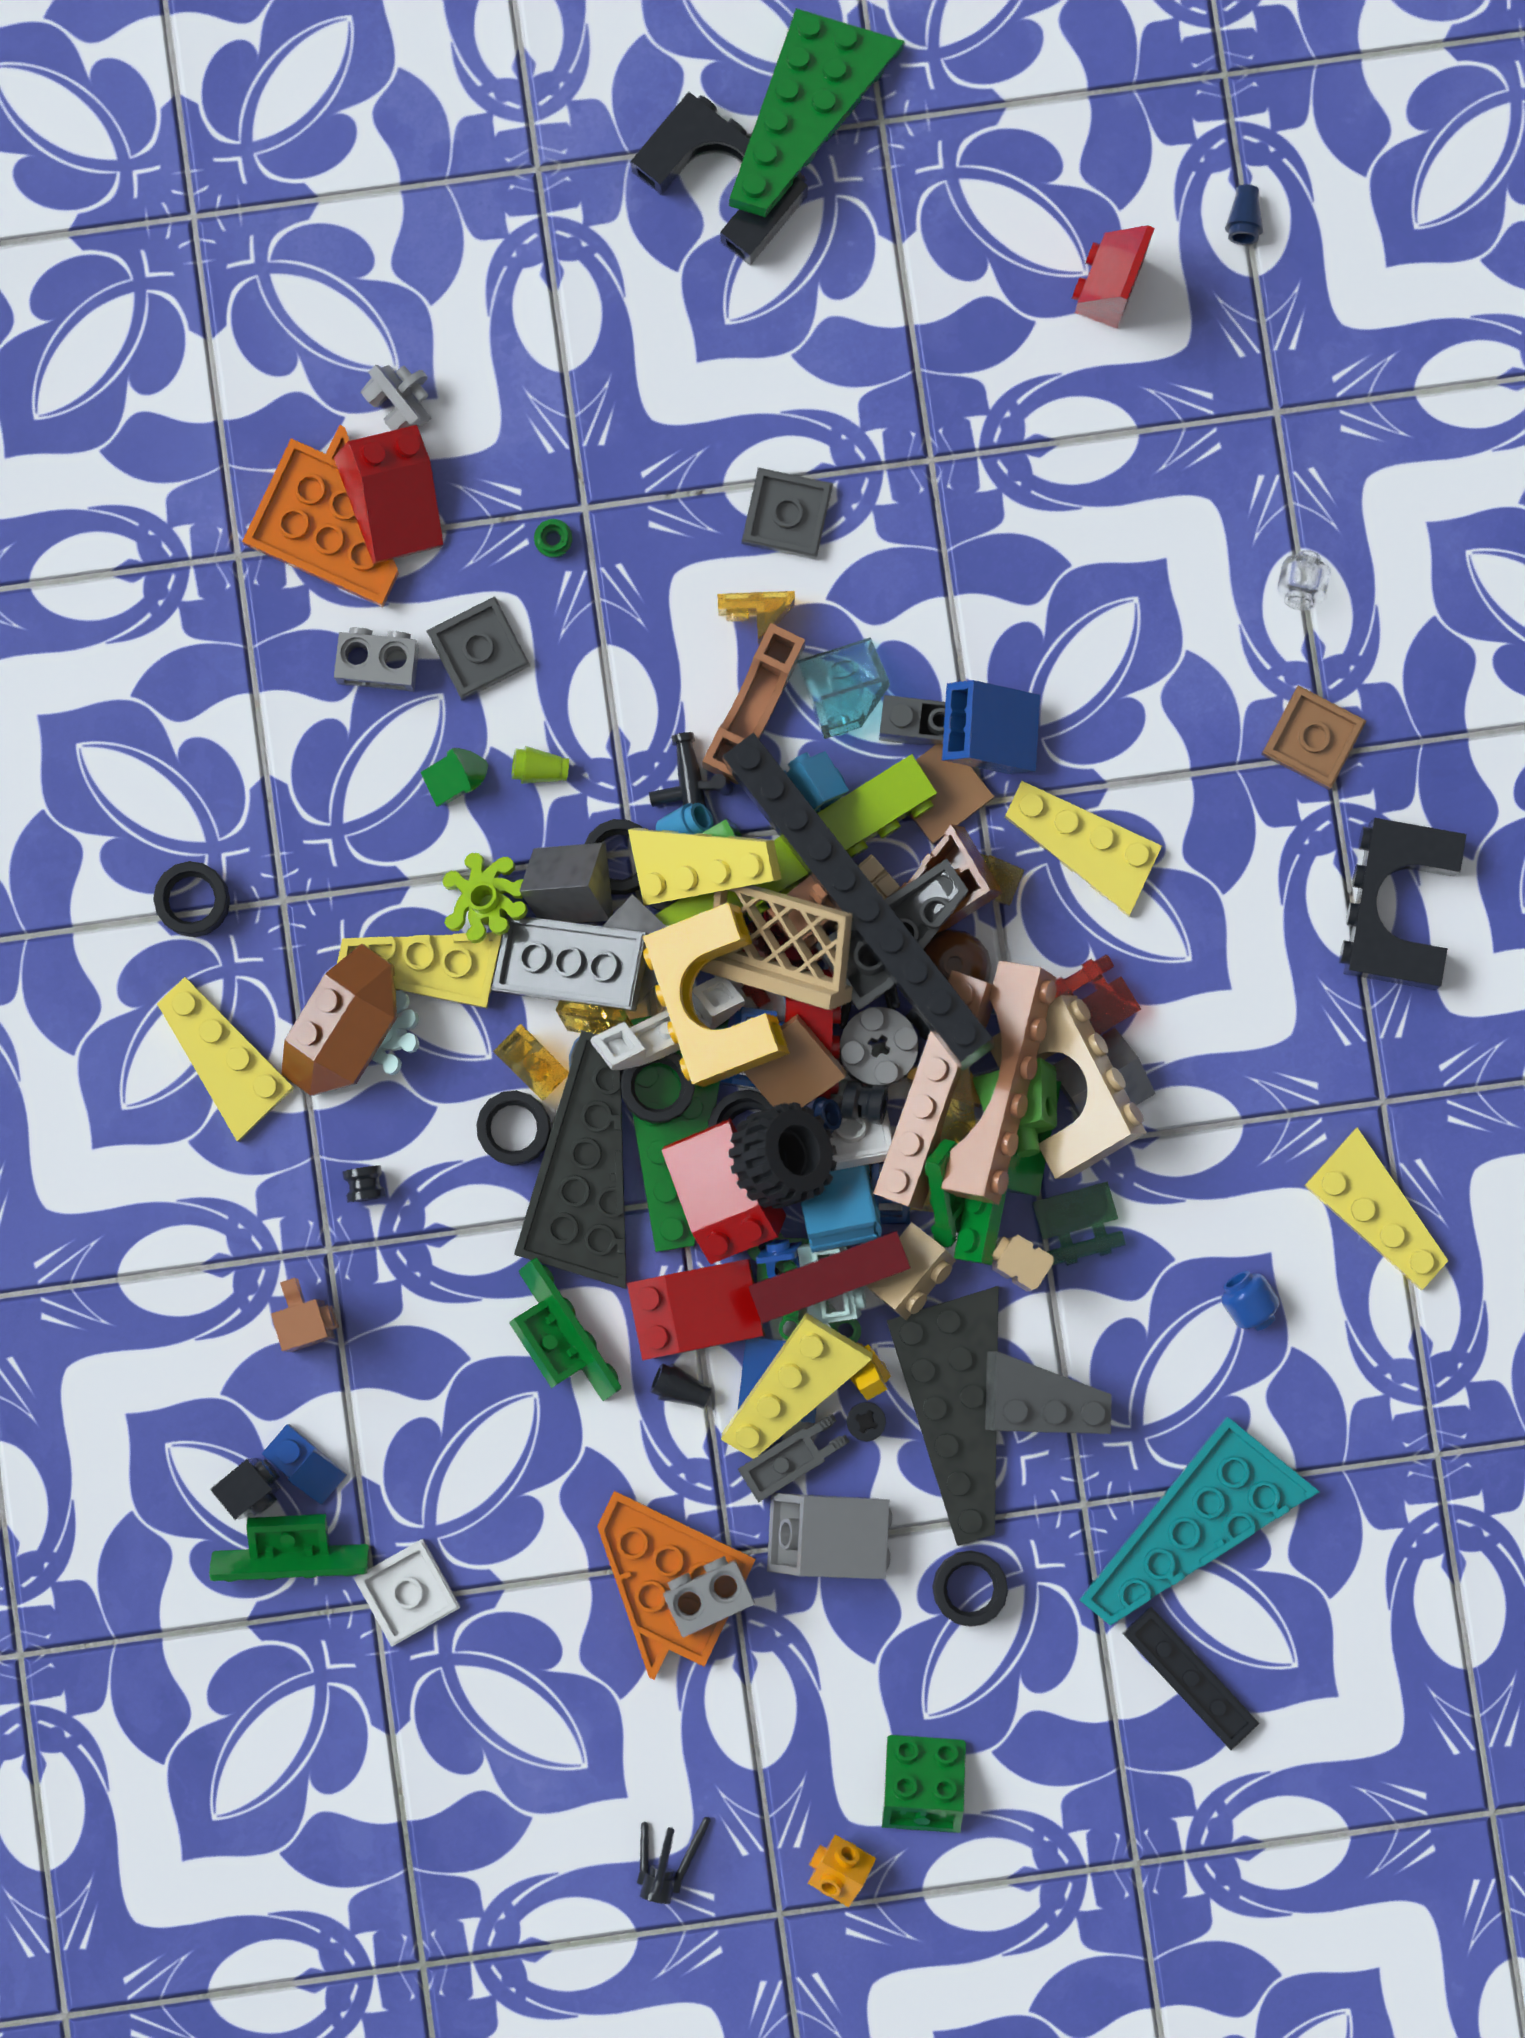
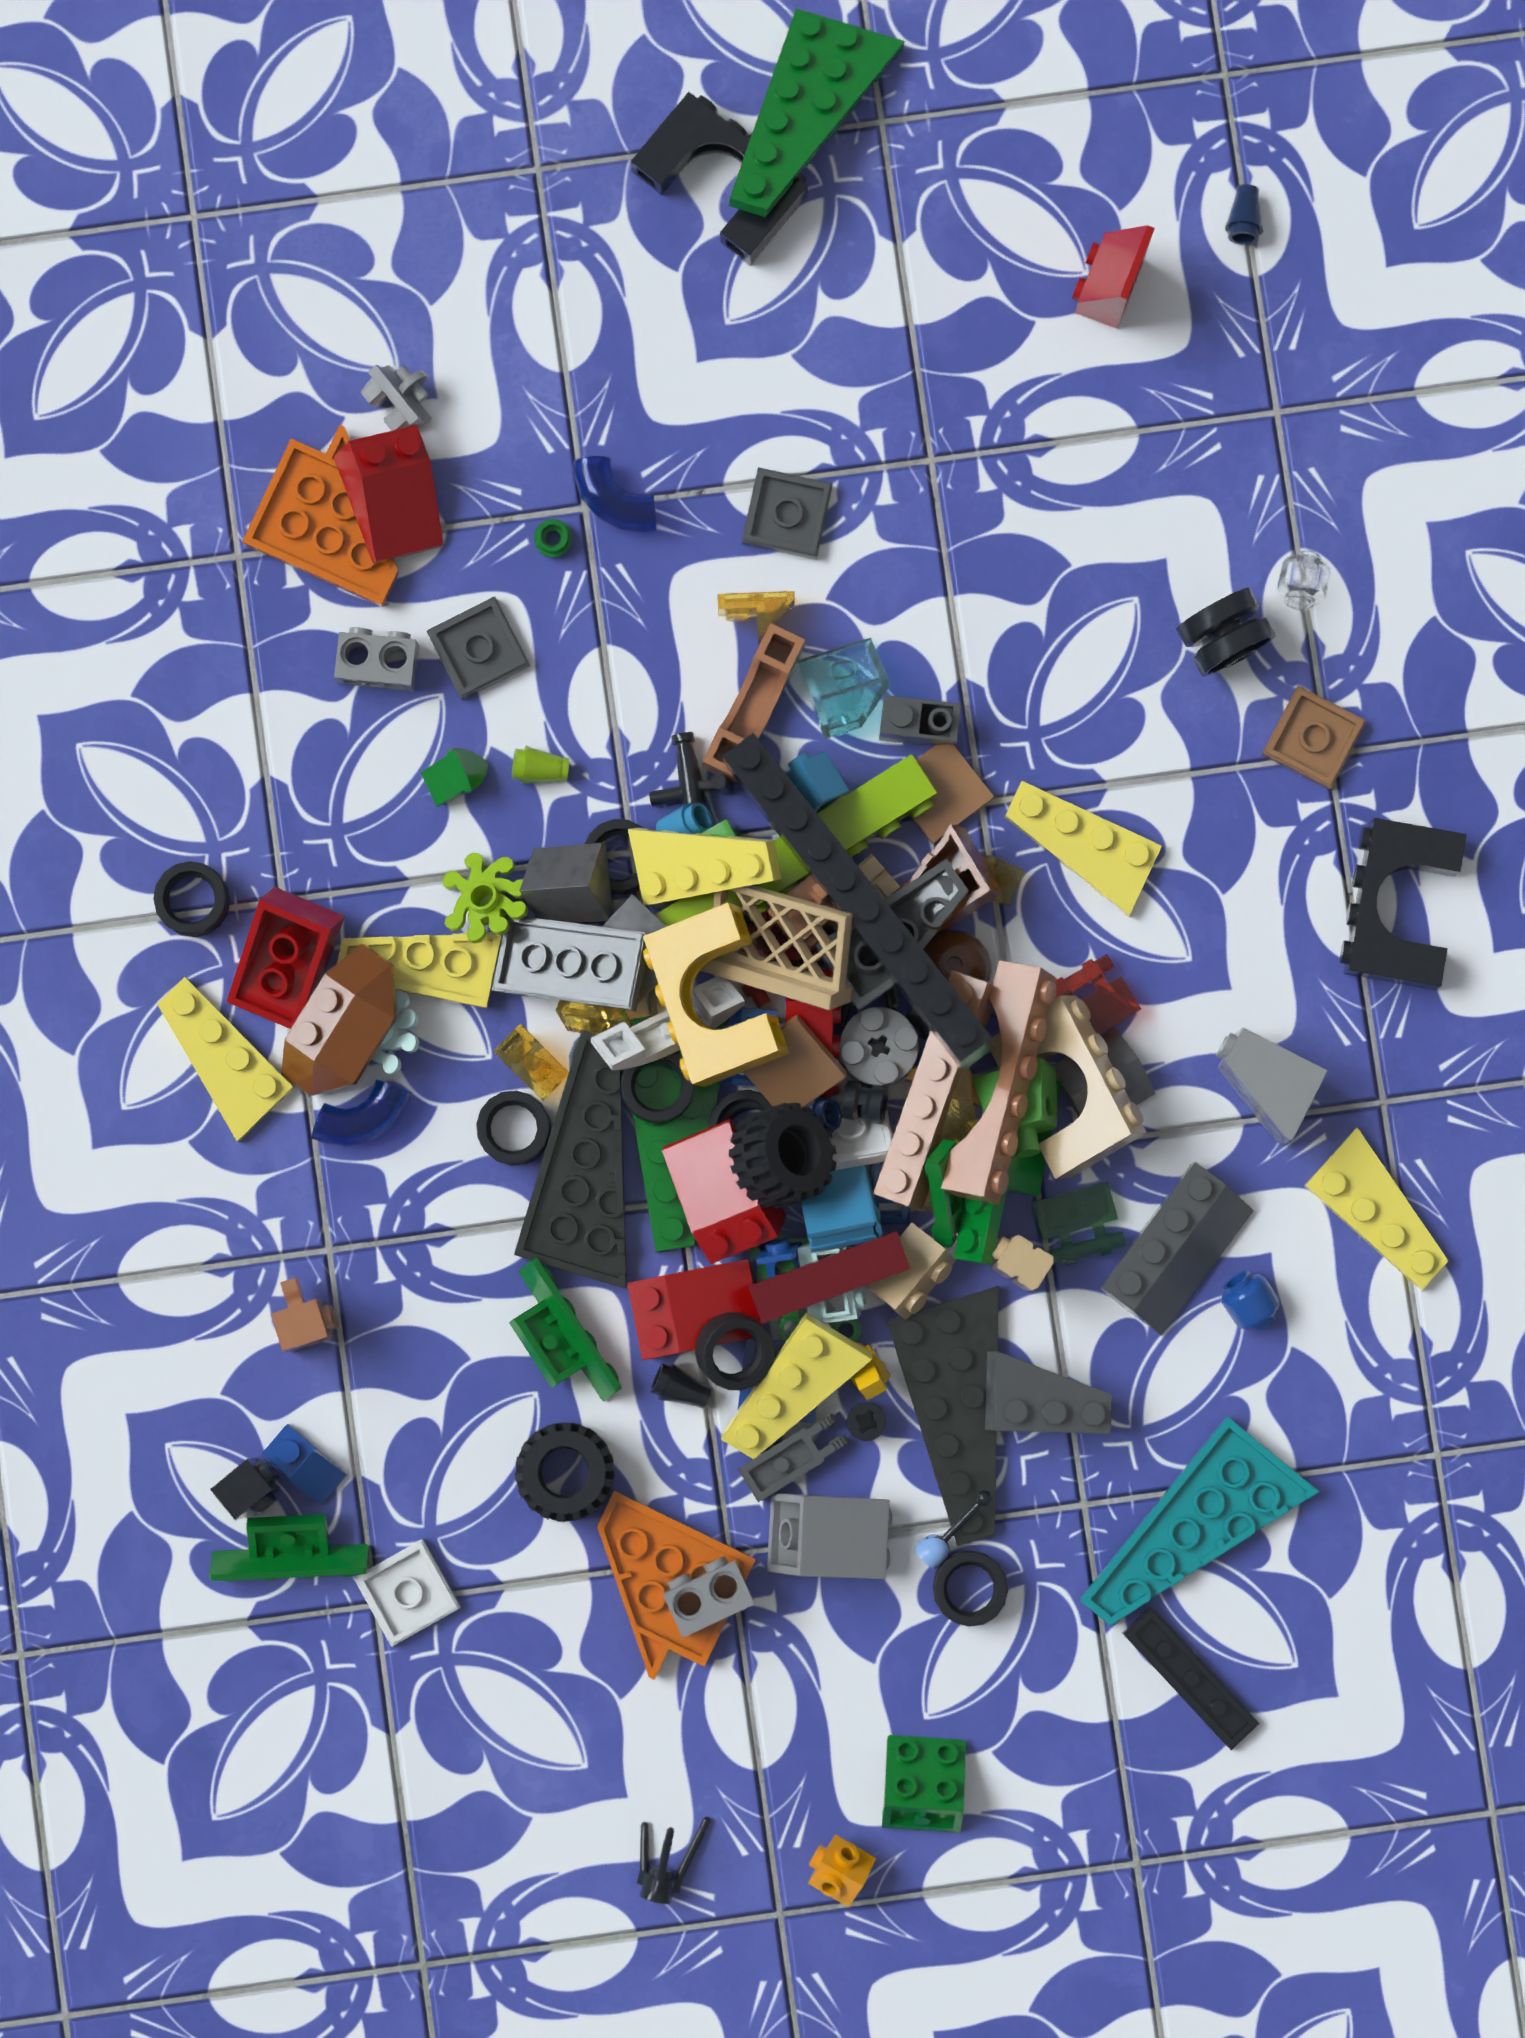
(284, 956): none -> red slope
(364, 1121): none -> clear blue cylinder
(364, 1184): black wheel -> none
(539, 1496): none -> black tyre
(609, 500): none -> clear blue cylinder
(754, 1371): none -> black tyre
(935, 1548): none -> hinge
(991, 727): blue brick -> none
(1176, 1248): none -> dark grey slope
(1224, 629): none -> black wheel
(1270, 1081): none -> light grey slope

